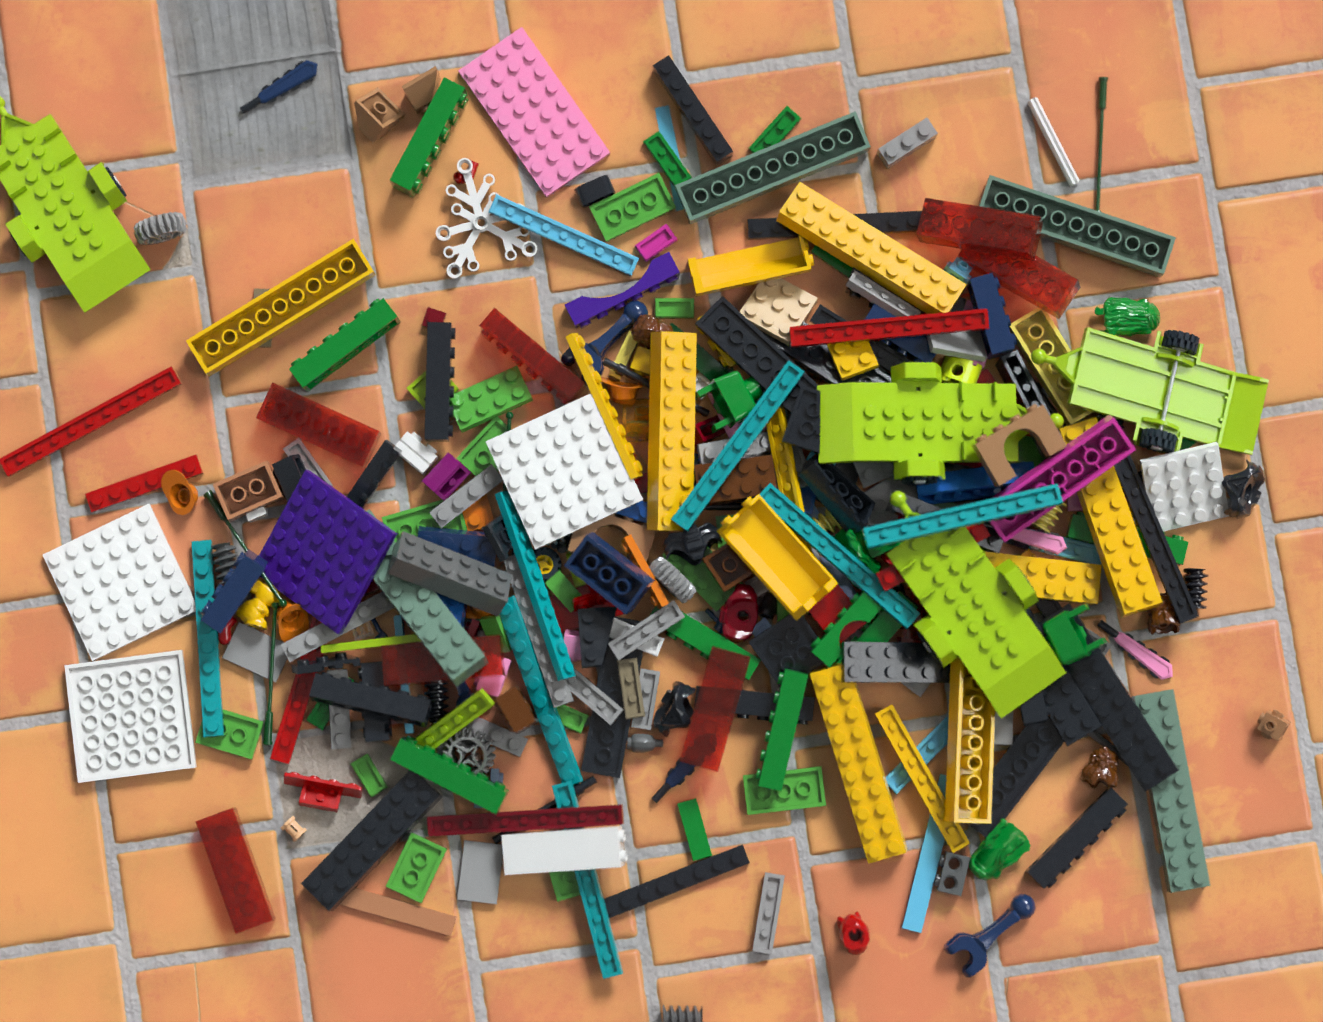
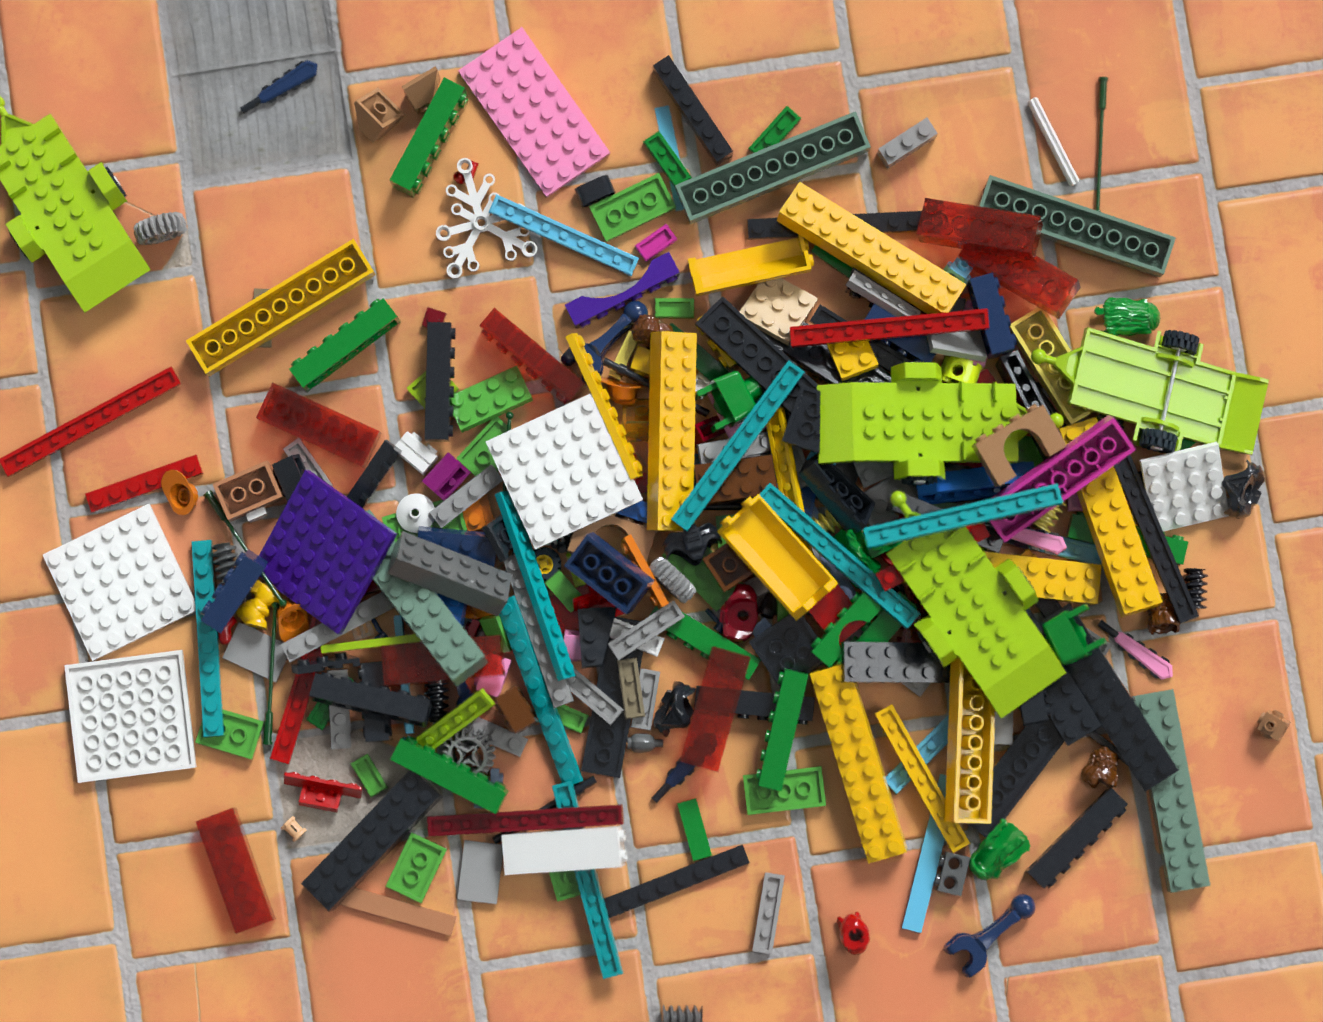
(407, 505): none -> white dish

